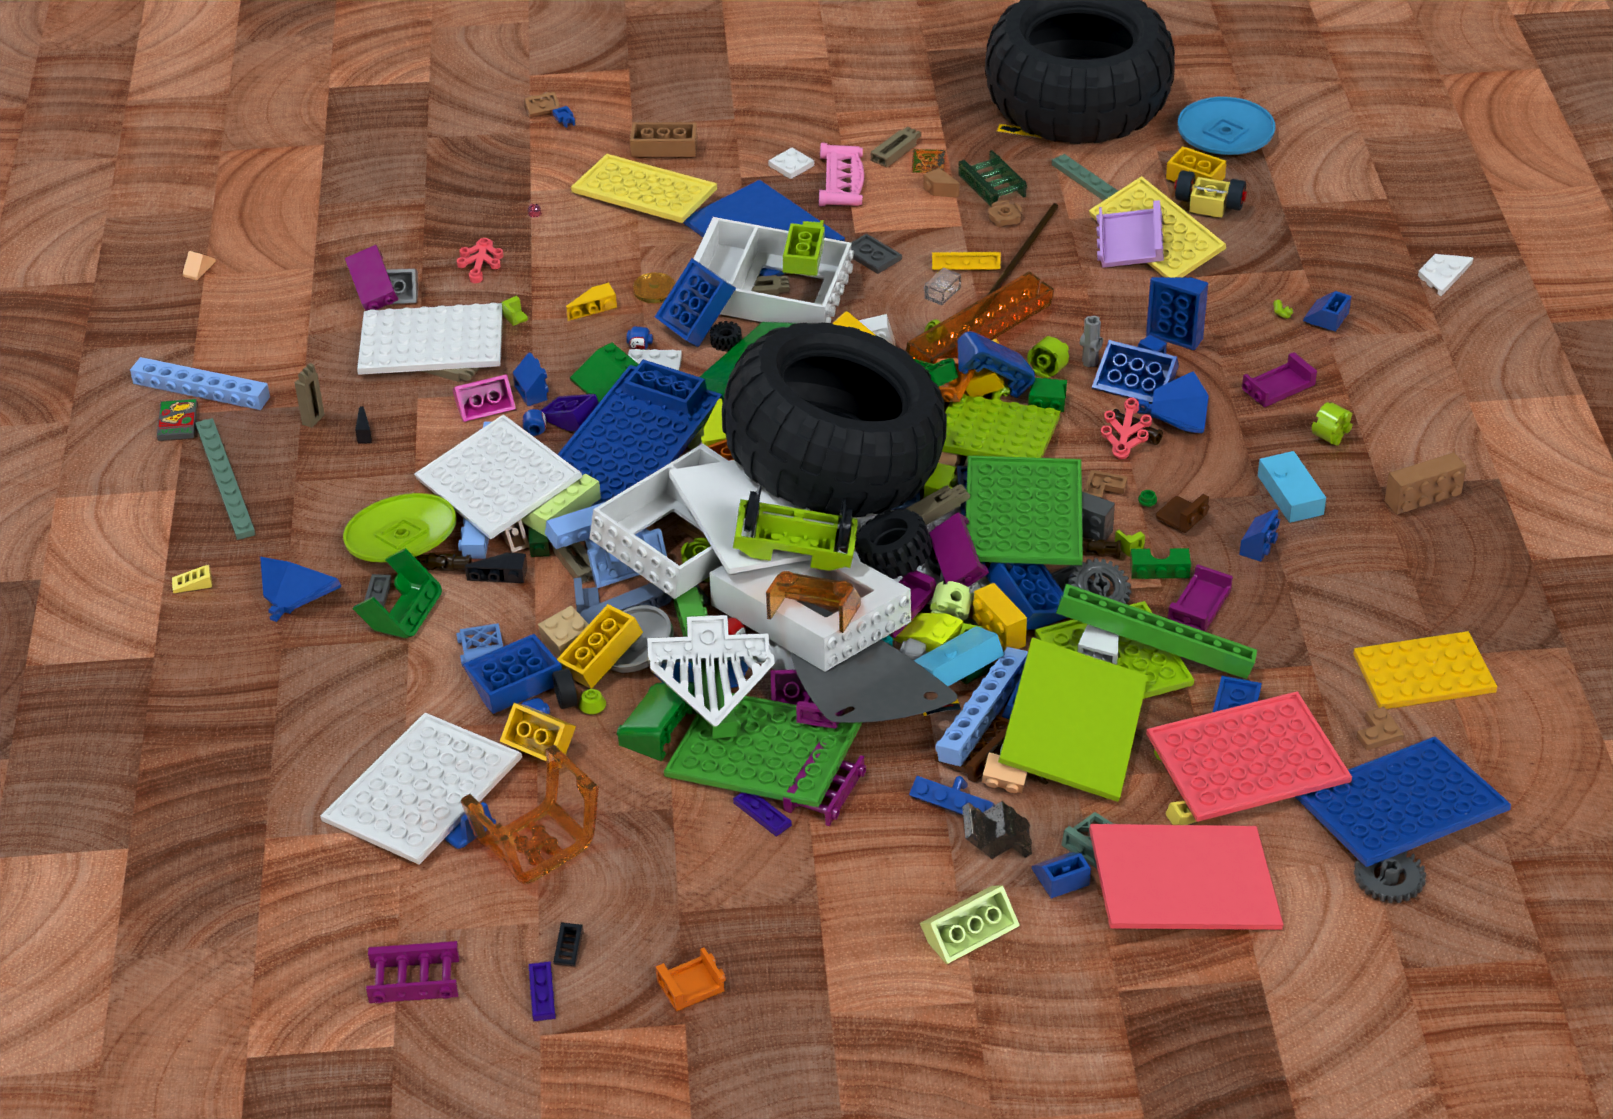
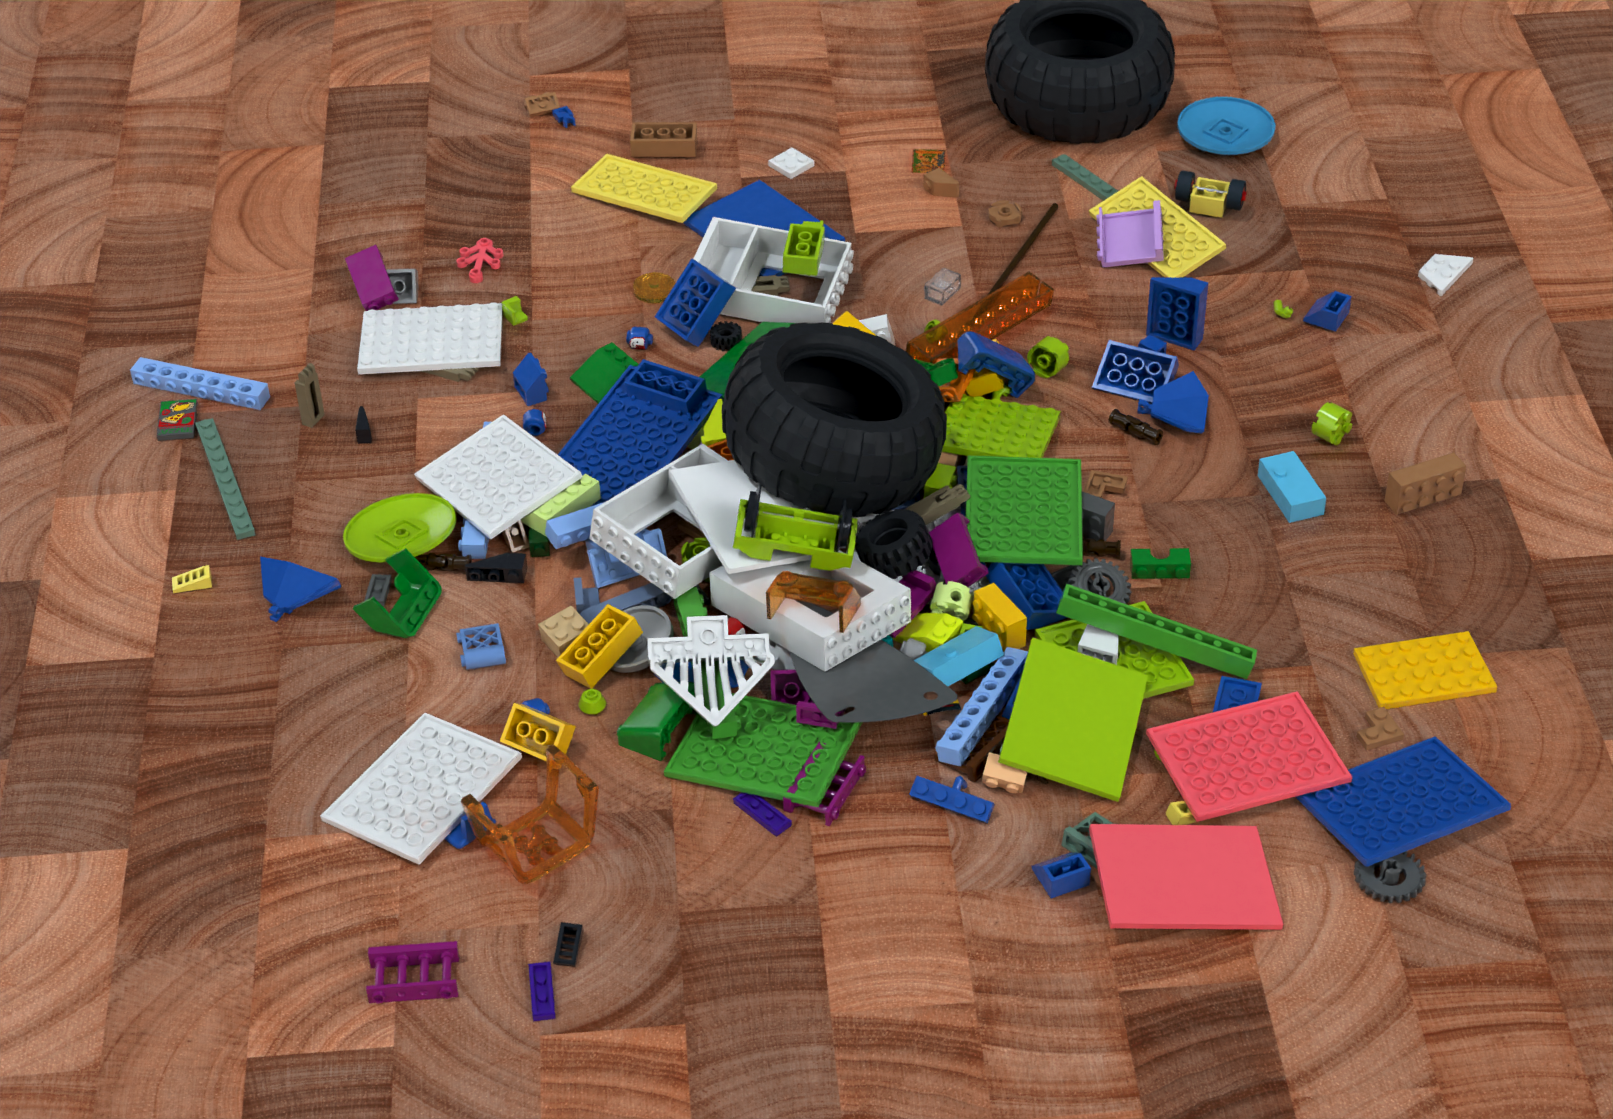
(197, 265): light nougat slope -> none
(484, 398): dark pink slope -> none
(513, 673): blue slope -> none
(534, 210): clear pink hinge -> none
(564, 688): black tyre -> none
(570, 411): dark purple slope -> none
(577, 565): dark tan hinge -> none
(593, 301): yellow slope -> none
(667, 358): white wing -> none
(691, 981): orange panel -> none
(834, 156): bright pink piece -> none
(874, 253): dark grey tile -> none
(895, 147): dark tan hinge -> none
(966, 260): yellow fence -> none
(970, 923): yellowish green slope -> none
(986, 189): clear green fence -> none
(997, 830): clear smoke bracket -> none
(1014, 130): yellow sticker -> none
(1048, 393): green hips -> none
(1091, 341): light grey piece -> none
(1126, 430): coral plant -> none
(1130, 542): lime panel -> none
(1147, 498): green plate -> none
(1182, 513): reddish brown bracket -> none
(1197, 162): yellow brick -> none
(1201, 598): magenta panel -> none
(1260, 536): blue slope -> none
(1281, 381): magenta panel -> none

